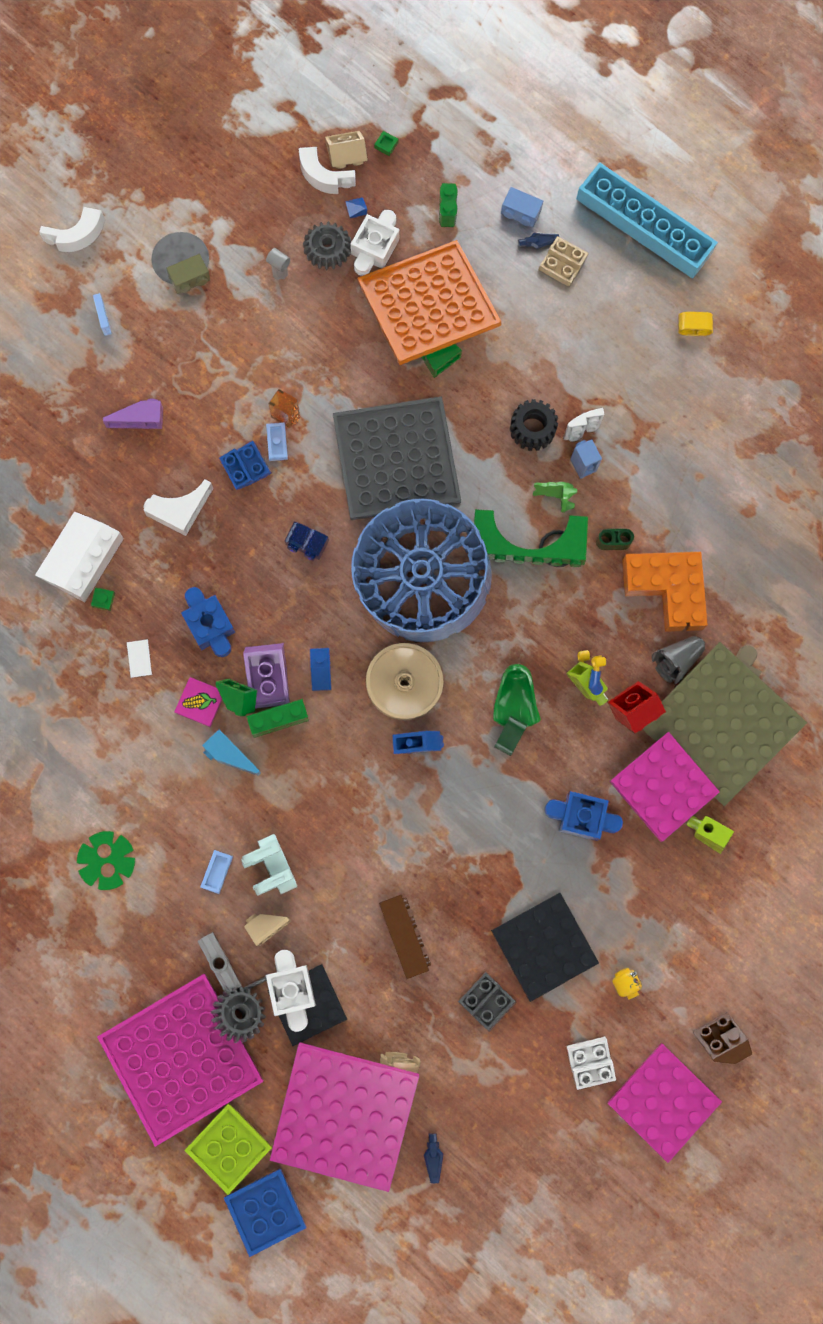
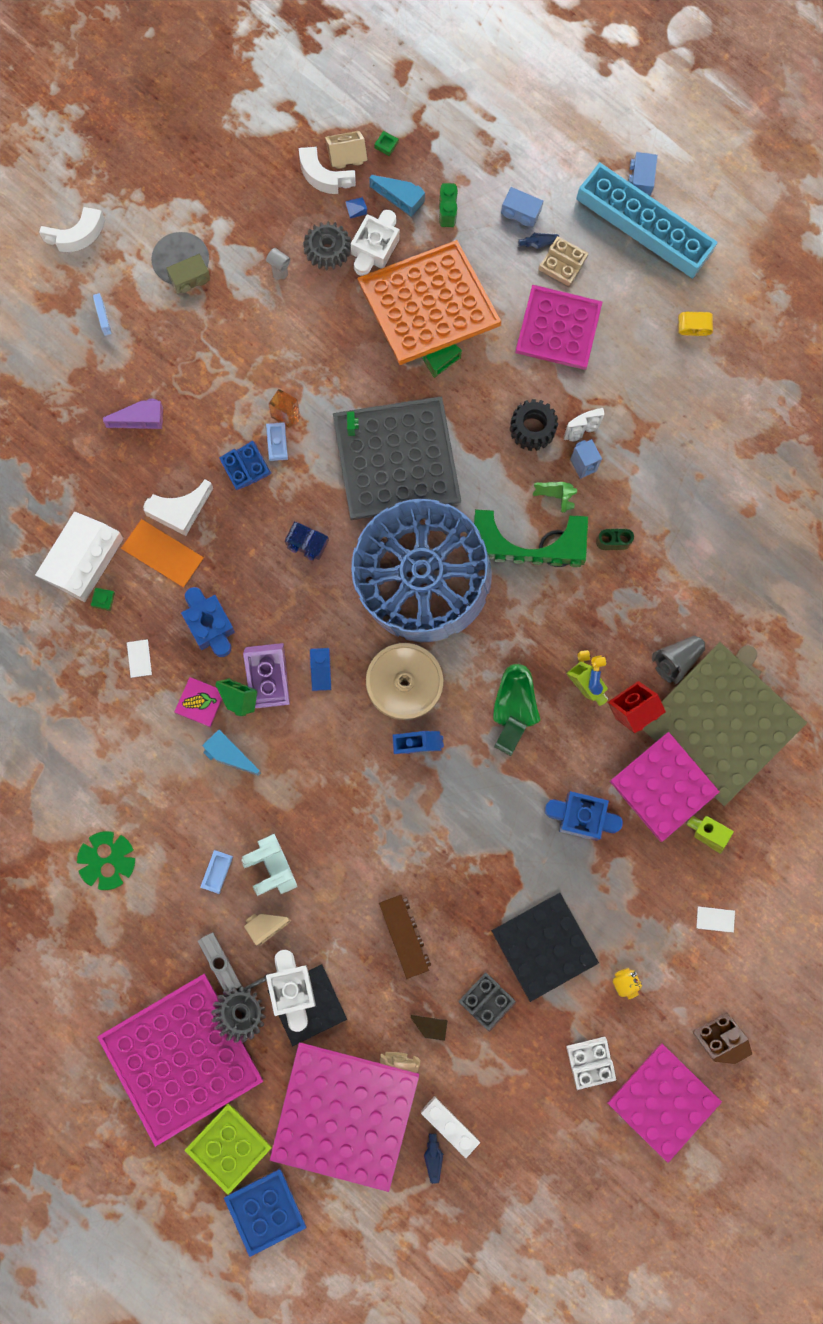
(162, 553): none -> orange piece
(277, 718): green brick -> none
(352, 423): none -> green plate
(400, 193): none -> dark azure slope
(431, 1027): none -> dark brown tile
(450, 1127): none -> white brick
(559, 327): none -> dark pink plate
(643, 171): none -> medium blue brick
(676, 578): orange piece -> none
(715, 919): none -> white sticker

